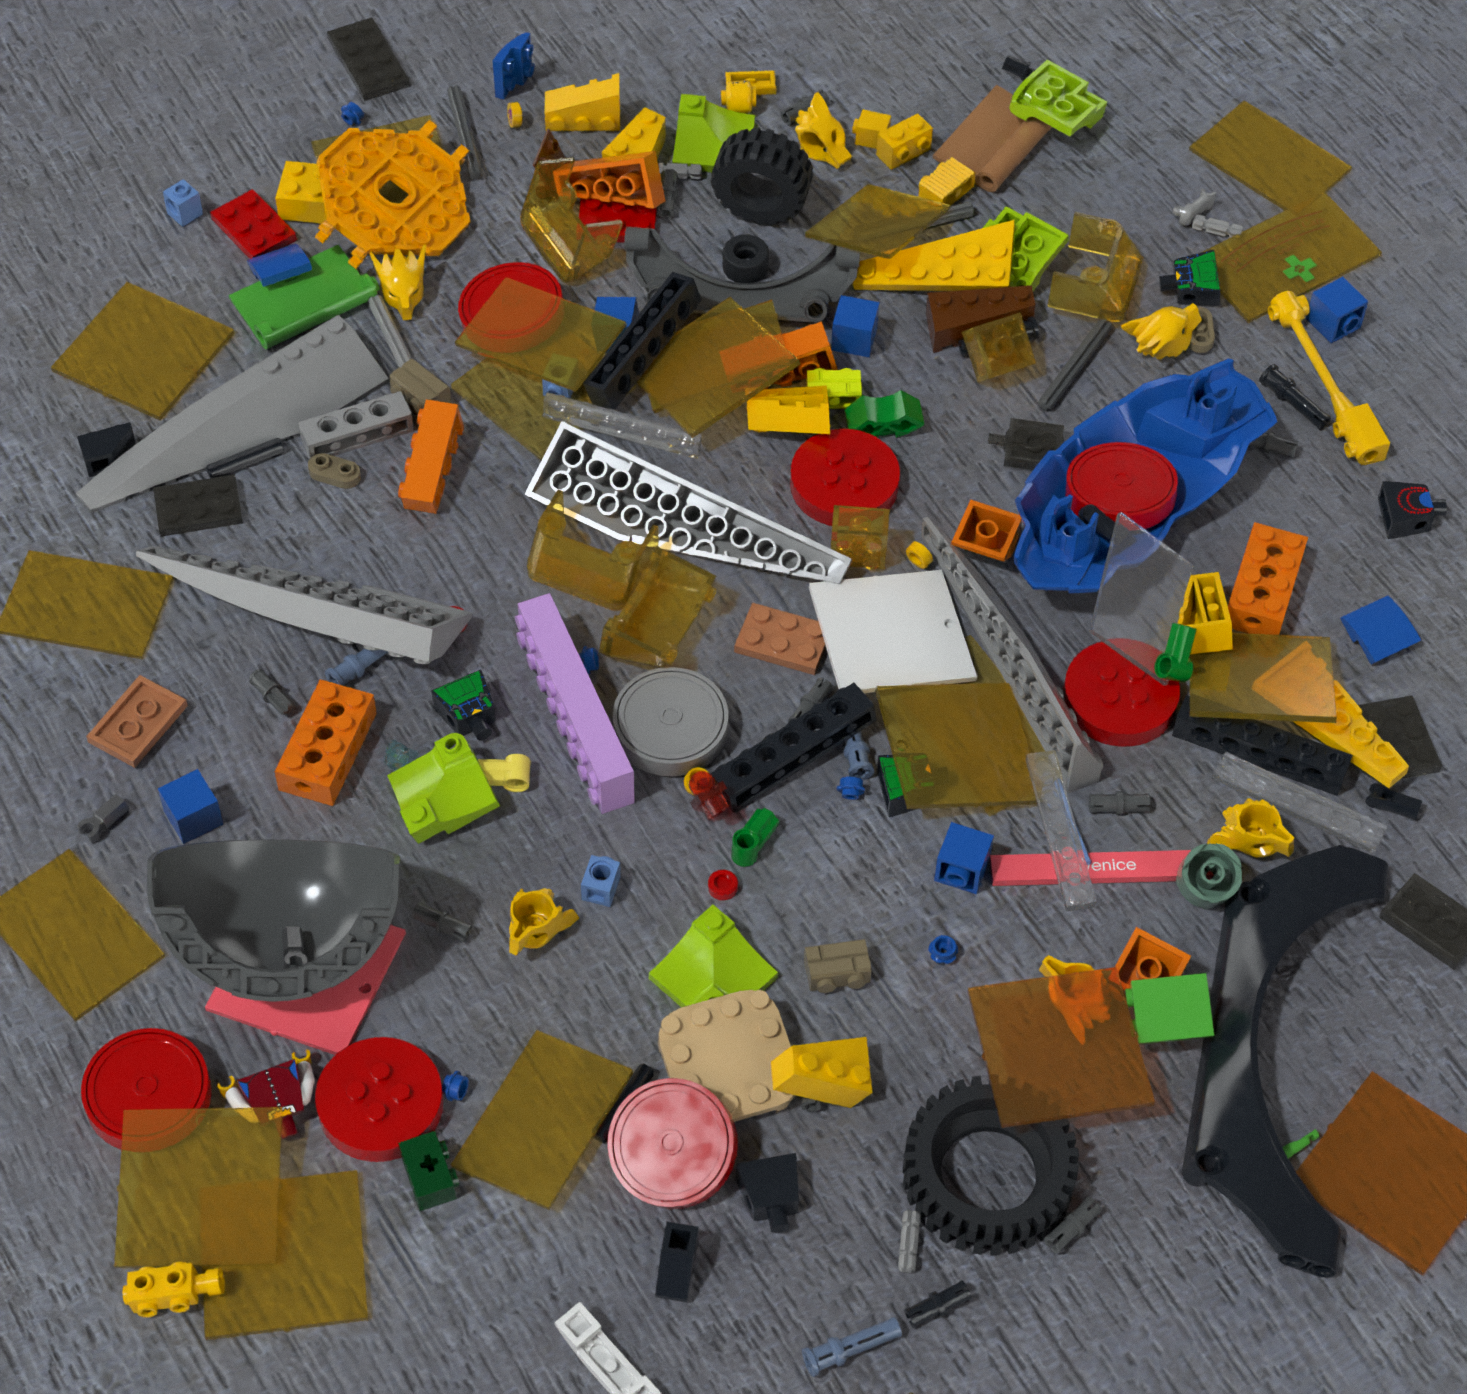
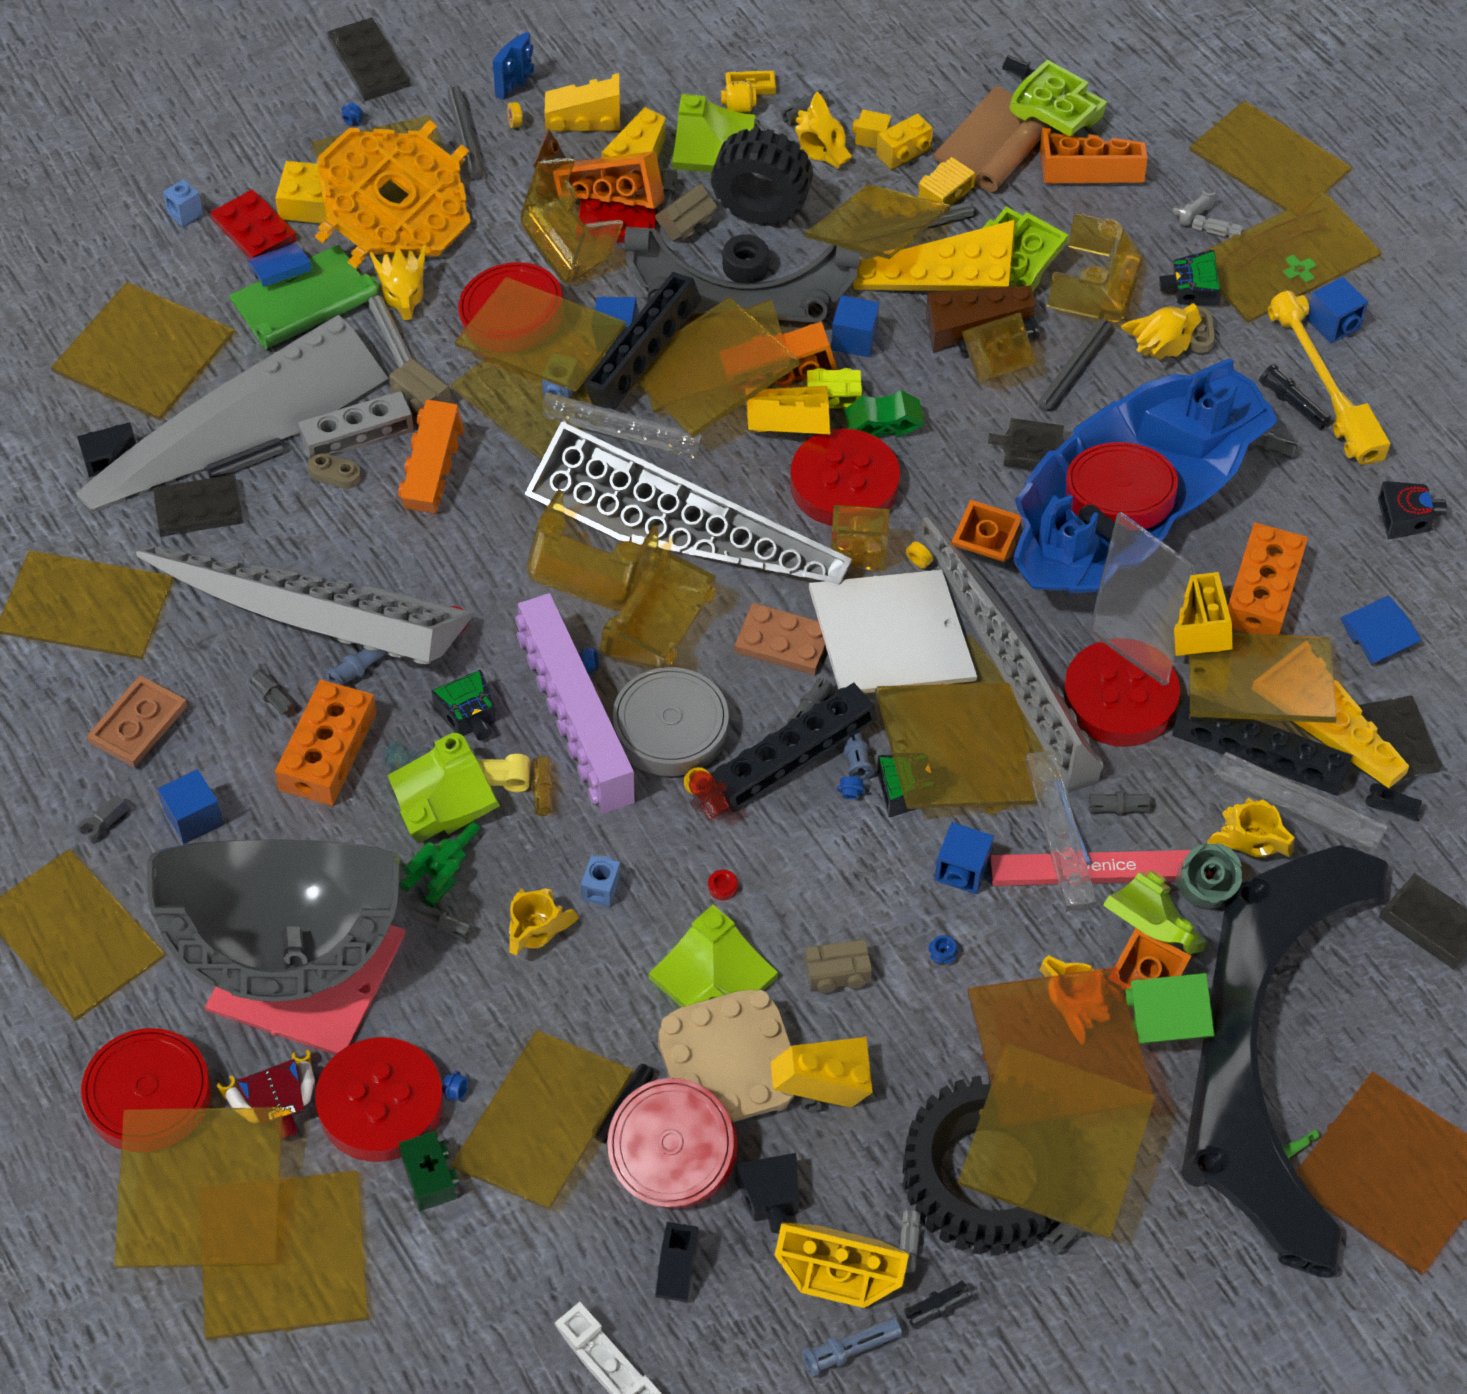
(169, 1288): yellow brick -> none
(439, 863): none -> green plant
(542, 785): none -> clear yellow pin
(683, 171): light grey axle -> none
(686, 212): none -> dark tan brick
(753, 836): green piece -> none
(839, 1264): none -> yellow wedge
(1057, 1141): none -> clear yellow piece
(1091, 159): none -> orange wedge
(1151, 910): none -> lime slope
(1175, 661): green piece -> none

